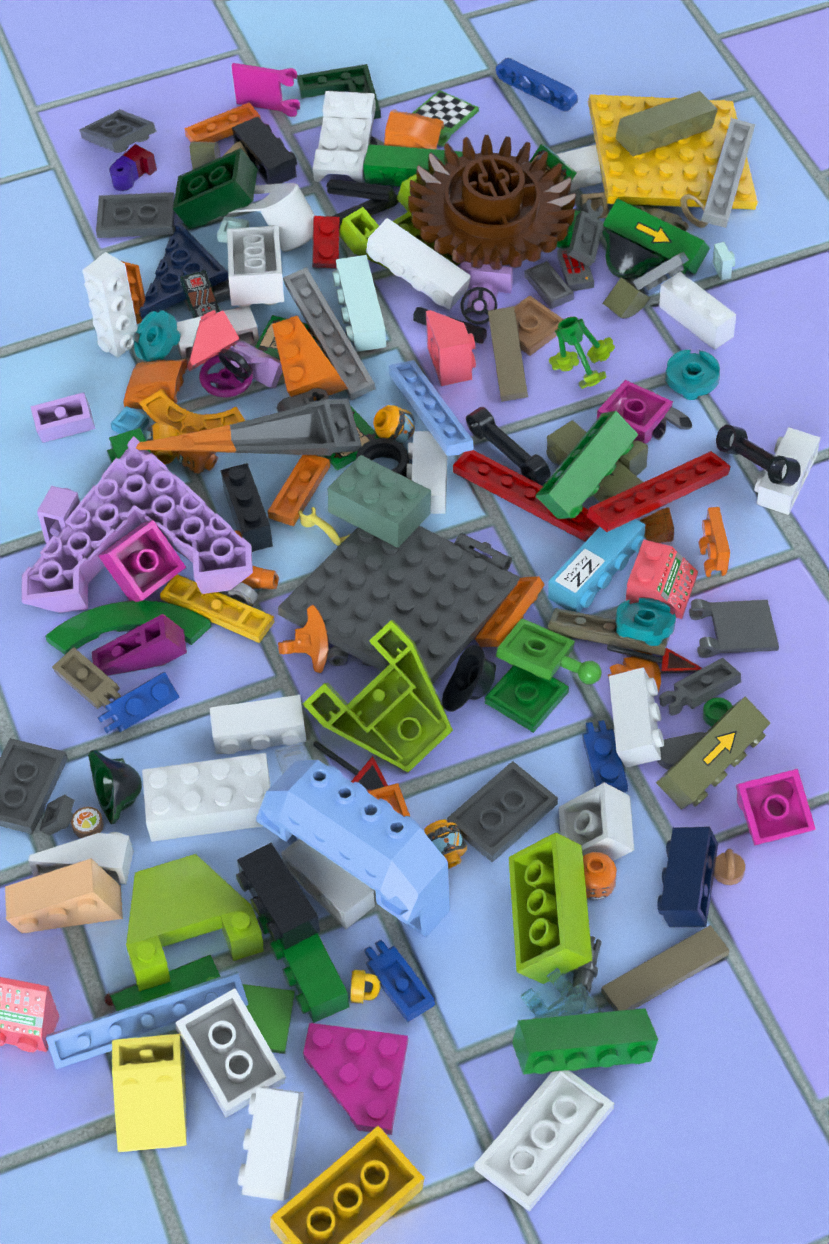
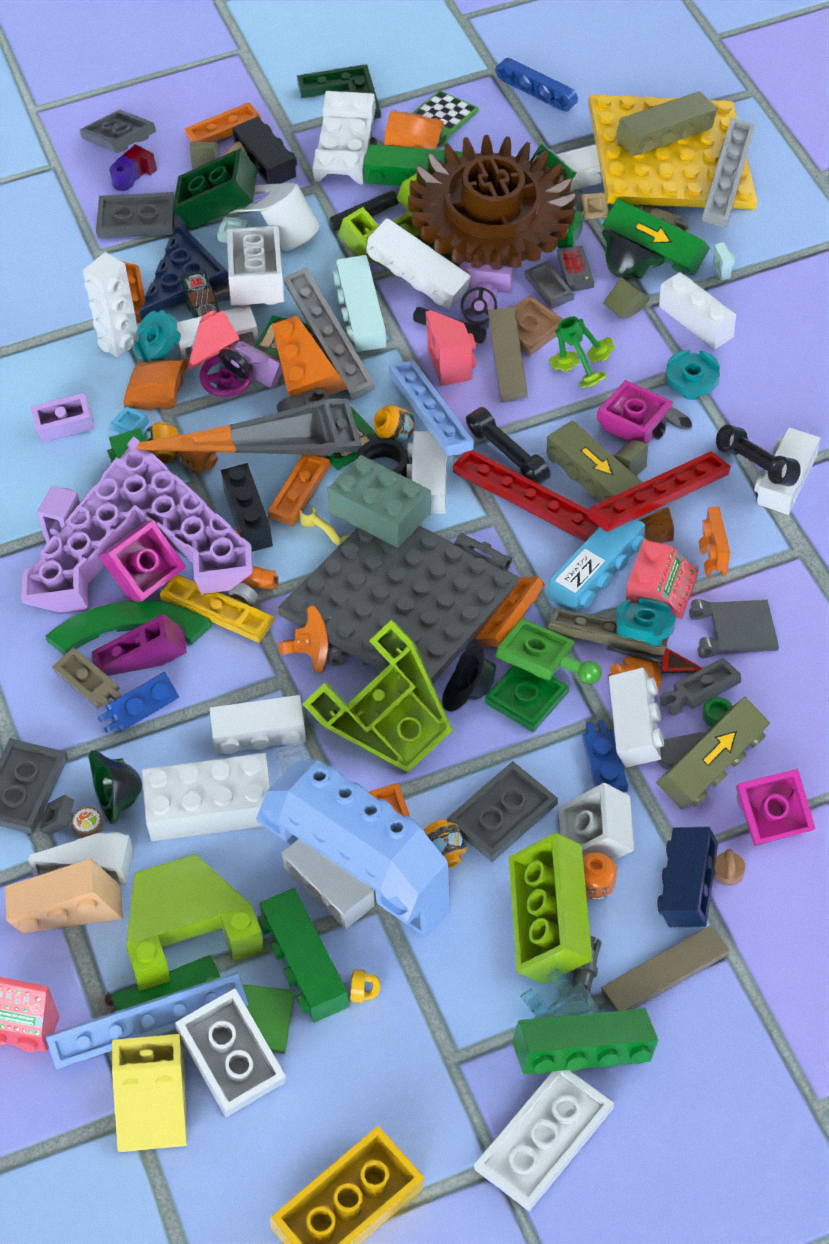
(163, 409): light orange tile -> none
(263, 87): dark pink flag -> none
(271, 1143): white brick -> none
(277, 896): black brick -> none
(325, 241): red plate -> none
(359, 1071): dark pink plate -> none
(360, 190): black axle -> none
(368, 776): black piece -> none
(399, 981): blue hinge -> none
(586, 234): dark grey plate -> none
(587, 465): brick -> none
(658, 275): plate -> none
(690, 217): tan piece -> none

